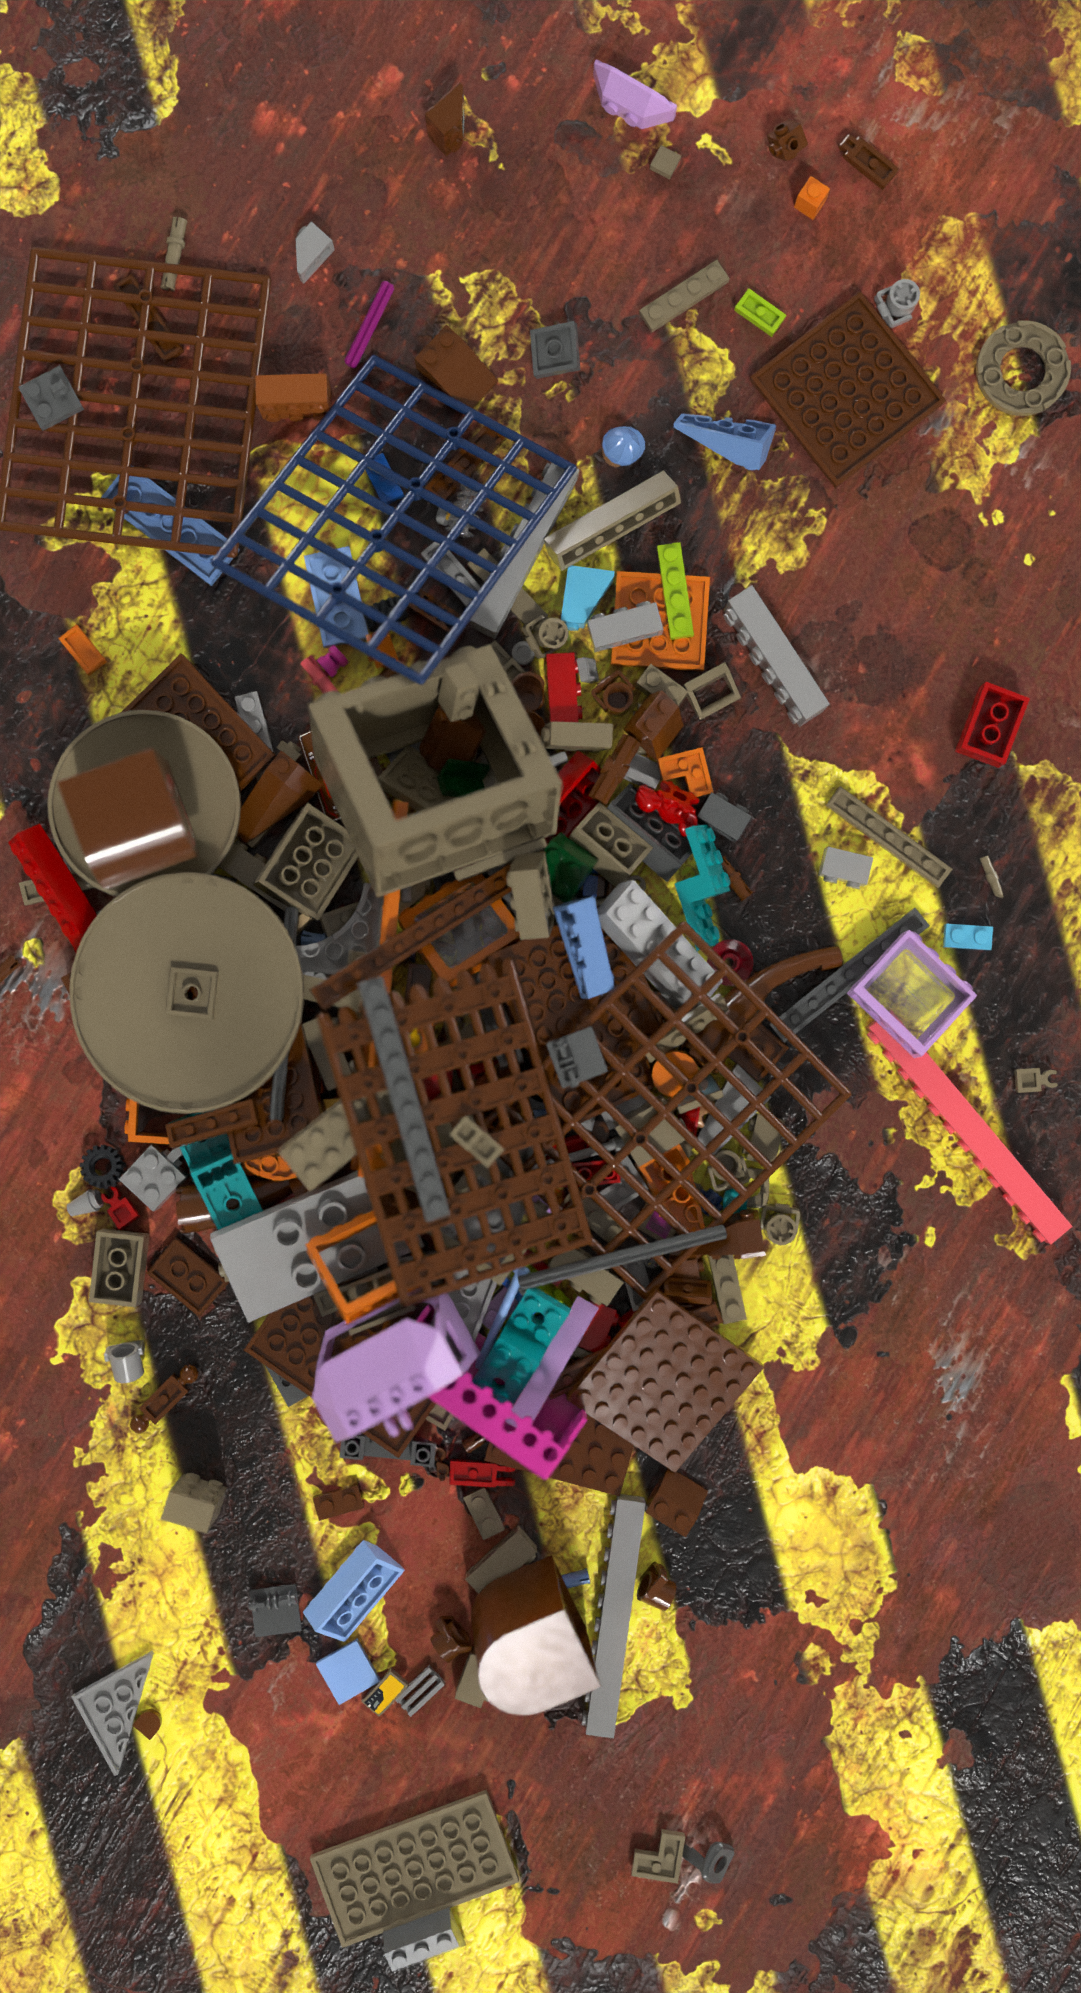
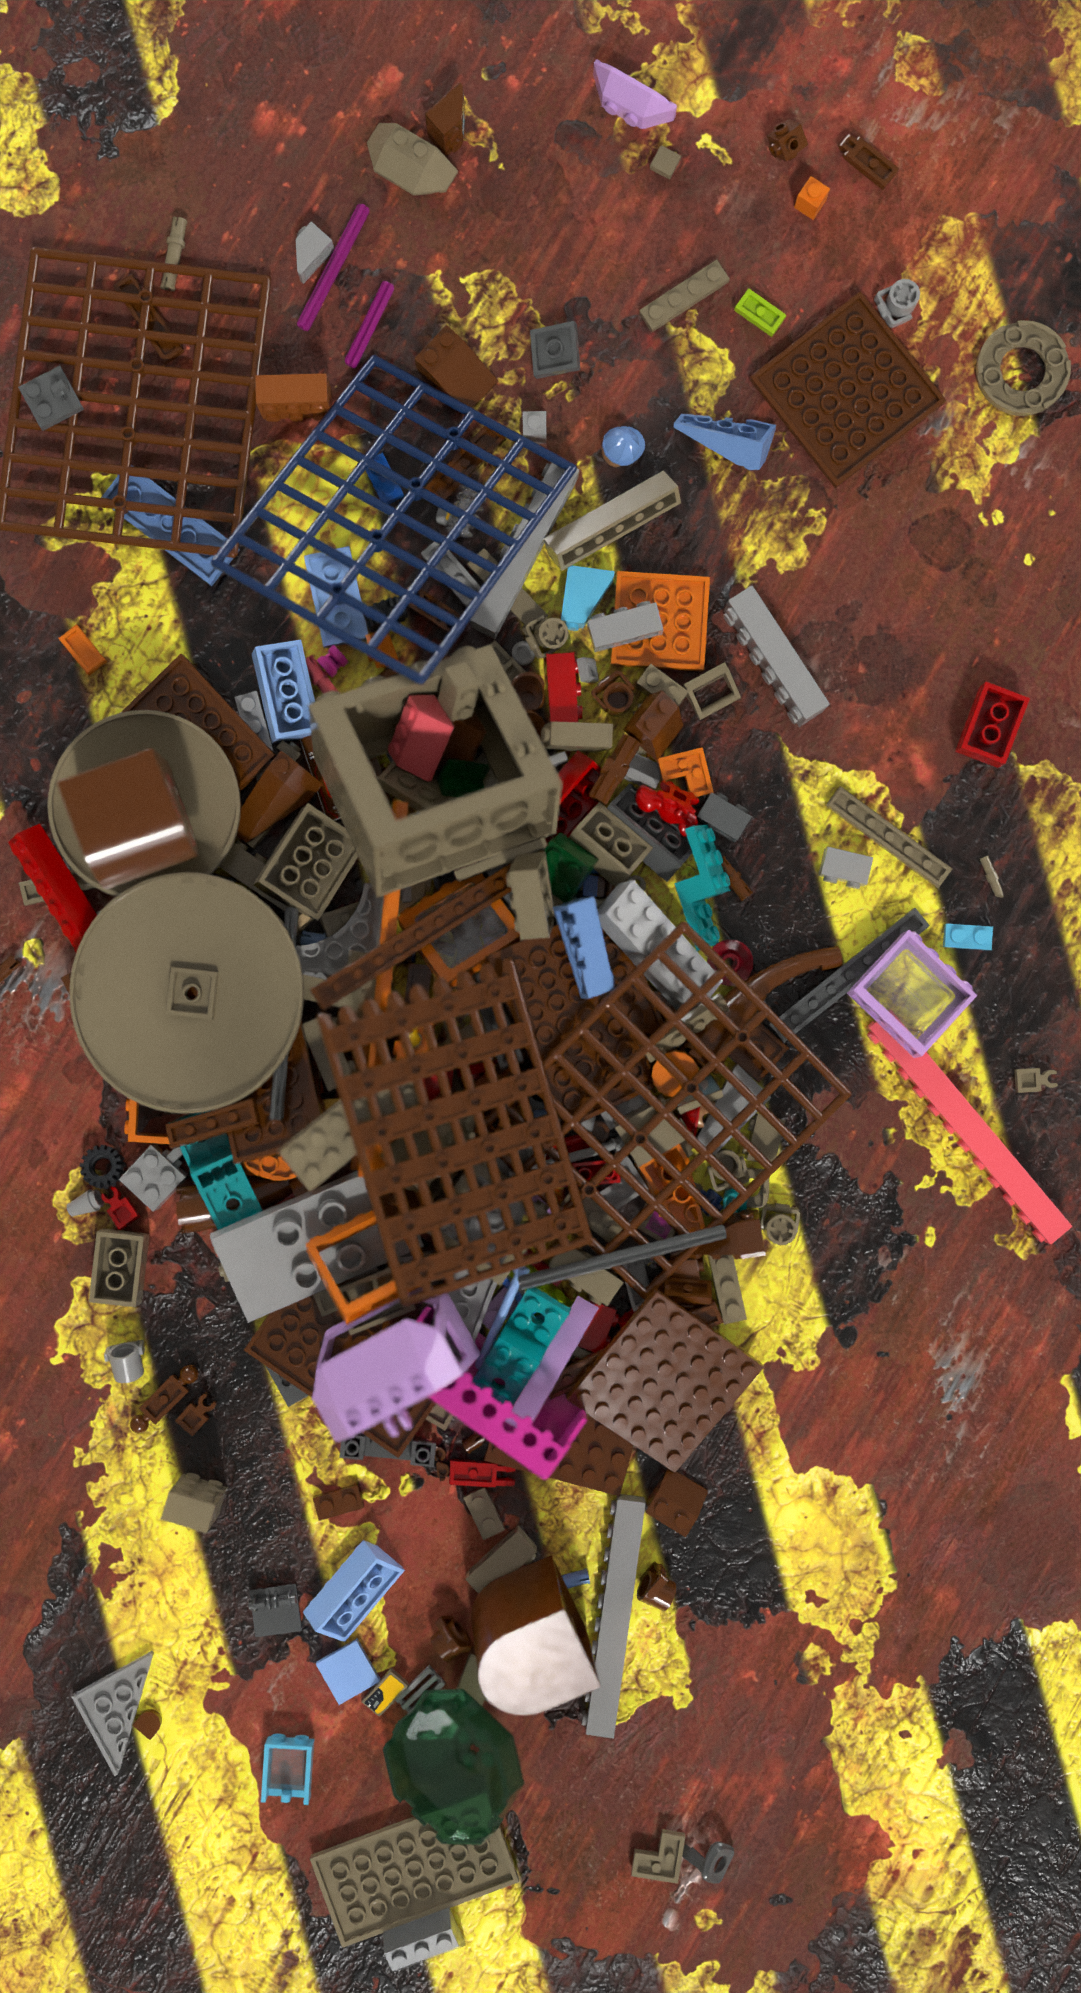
(187, 1276): reddish brown tile -> none
(194, 1416): none -> reddish brown plate
(284, 689): none -> light blue slope
(287, 1767): none -> window
(333, 267): none -> magenta axle
(403, 1098): dark grey plate -> none
(409, 160): none -> dark tan wedge
(421, 736): none -> coral slope
(443, 1778): none -> clear green windscreen
(477, 1141): dark tan slope -> none
(535, 426): none -> light grey brick
(576, 1057): dark grey hinge -> none
(675, 591): lime plate -> none

